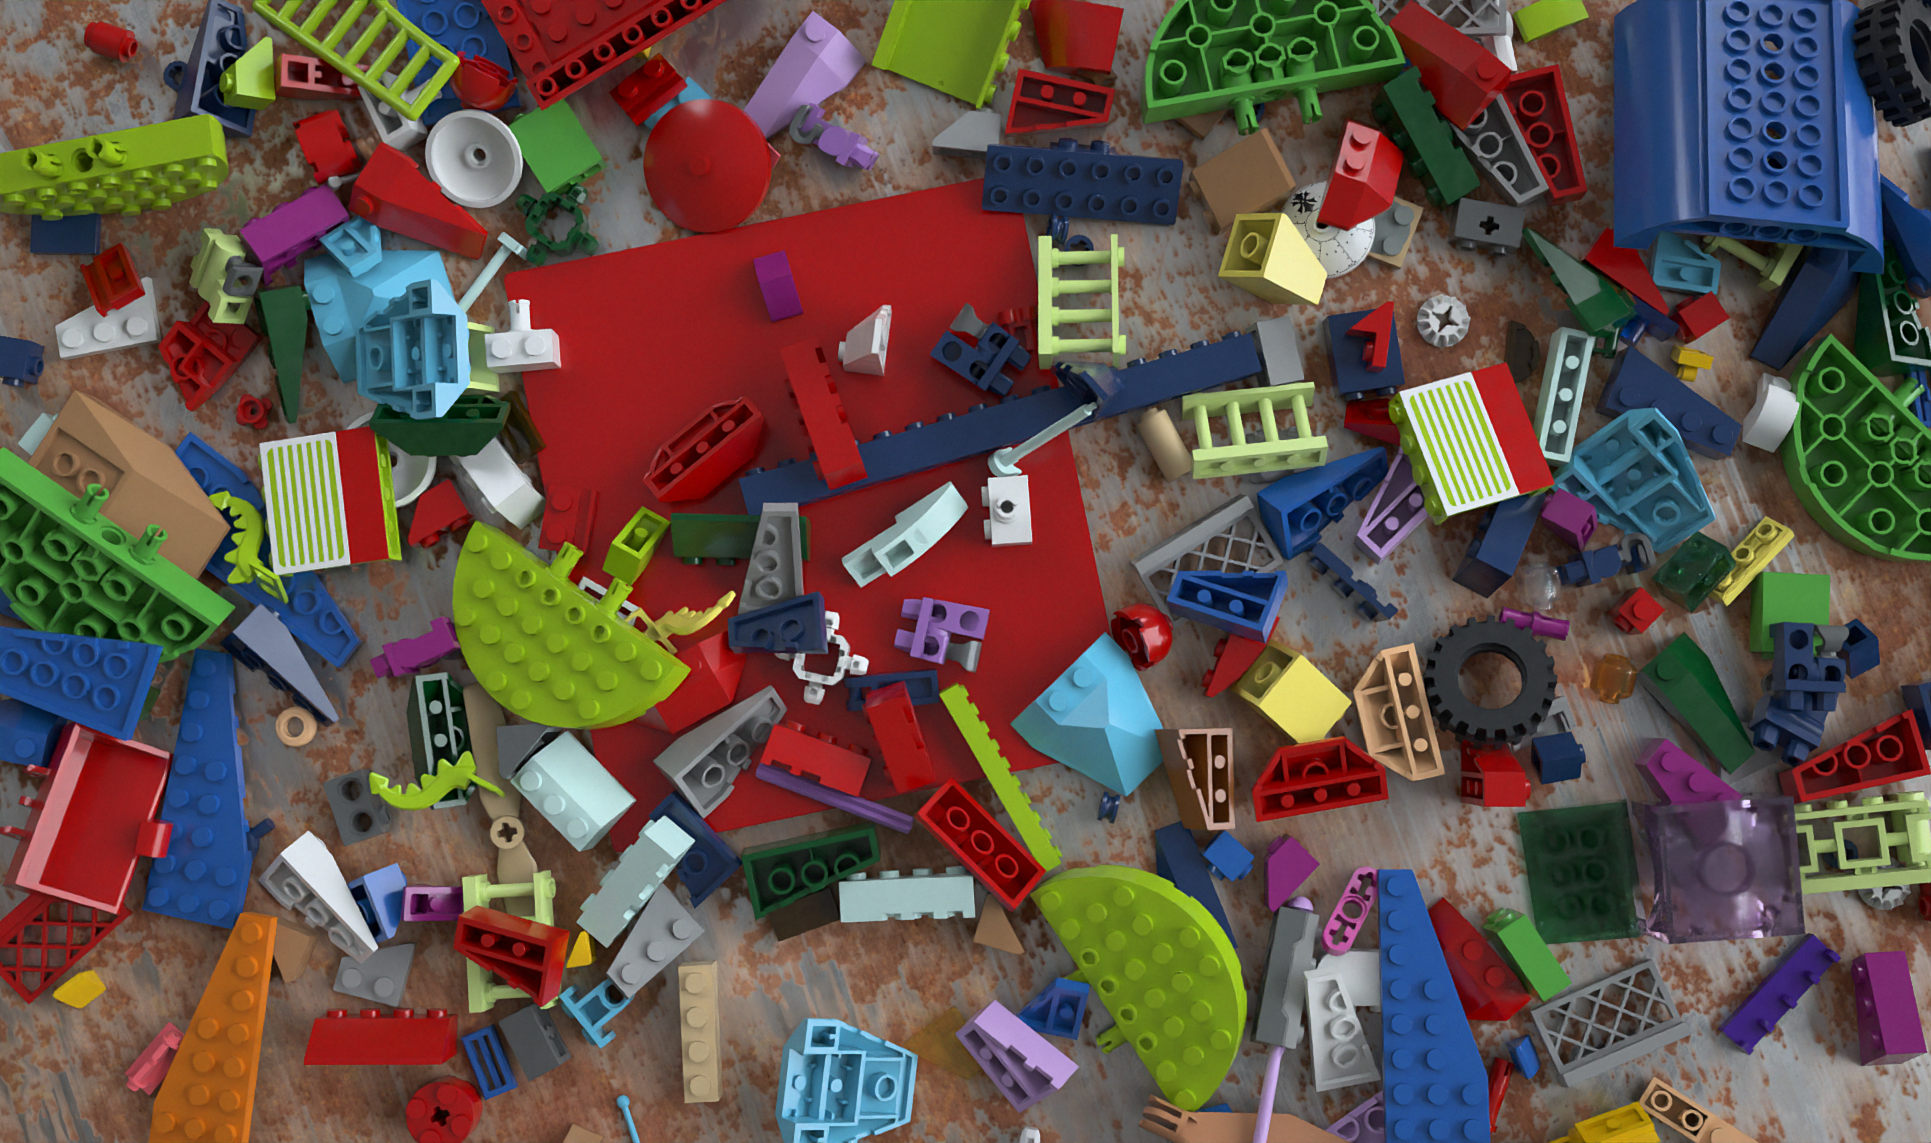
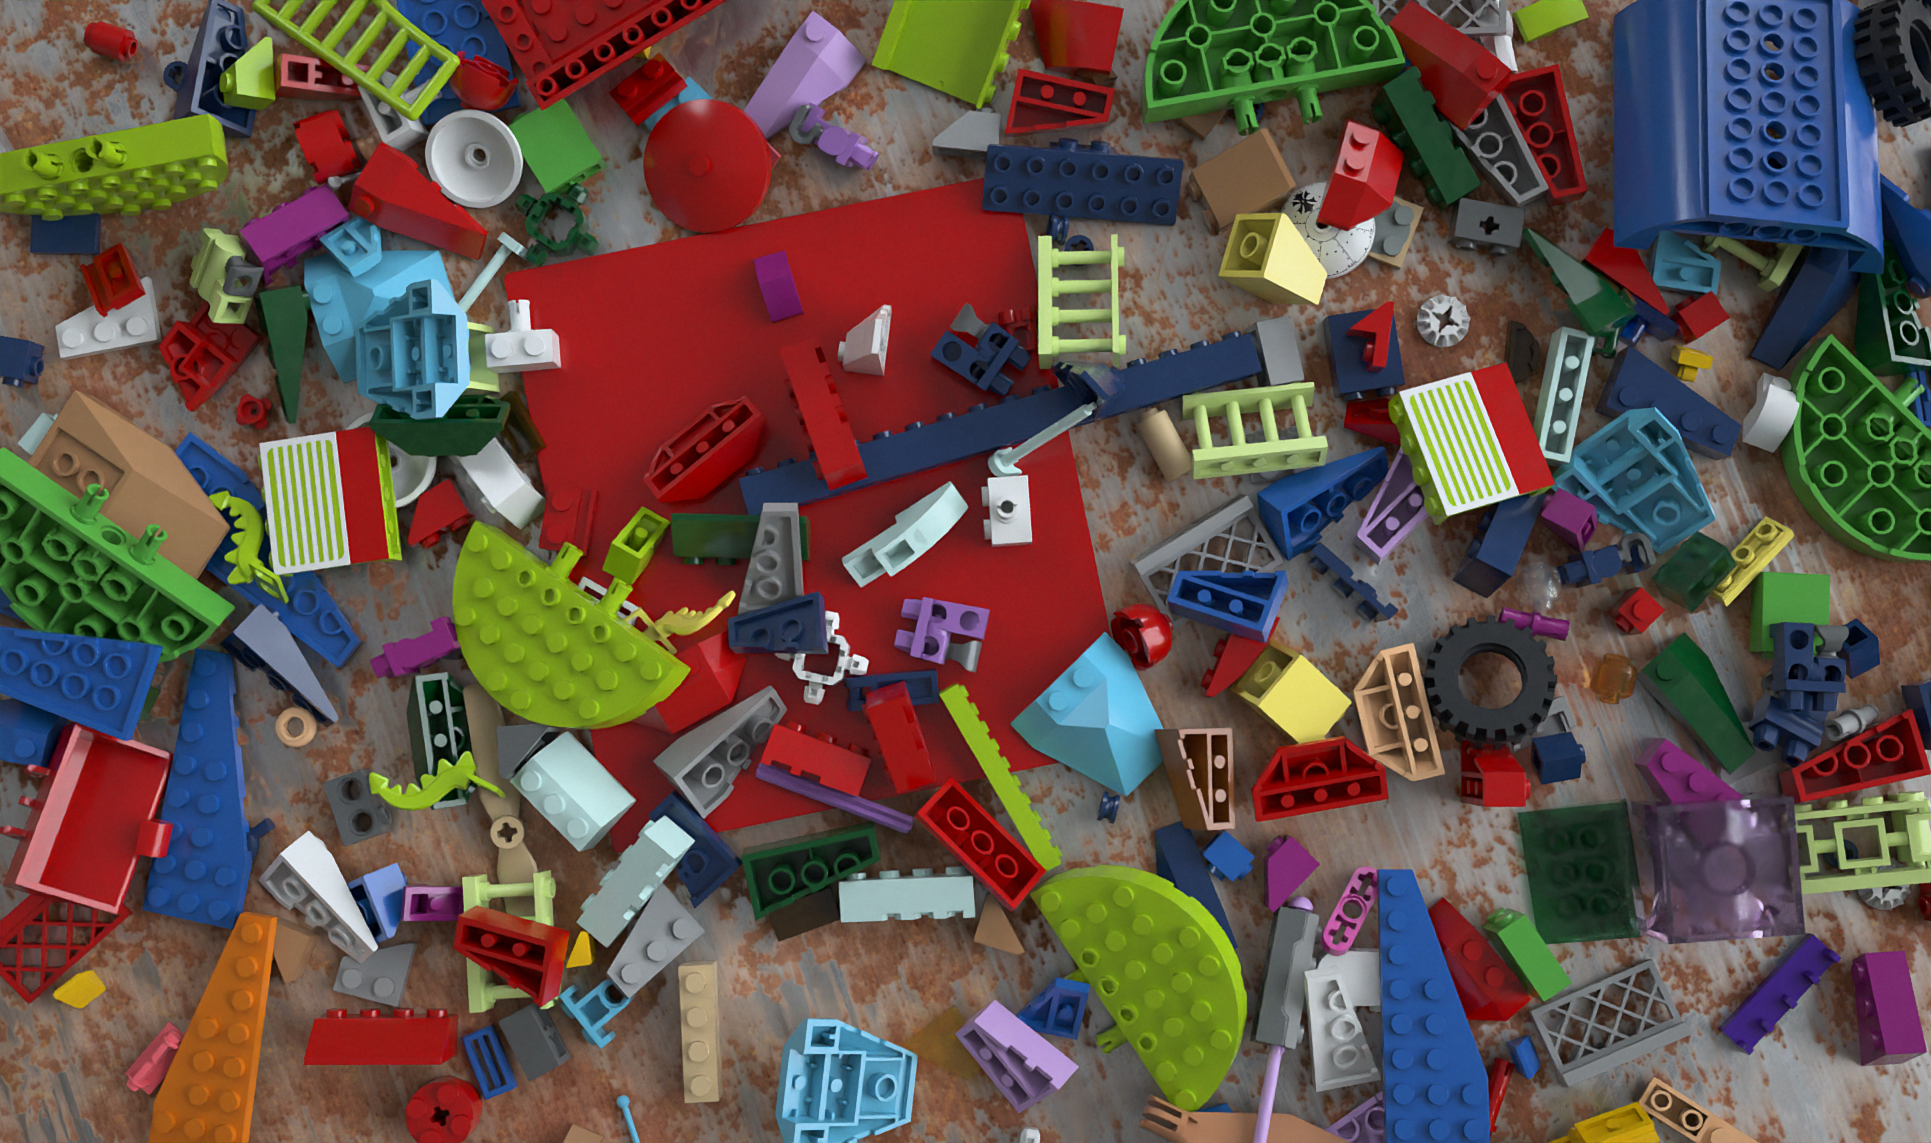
(1851, 722): none -> light grey pin

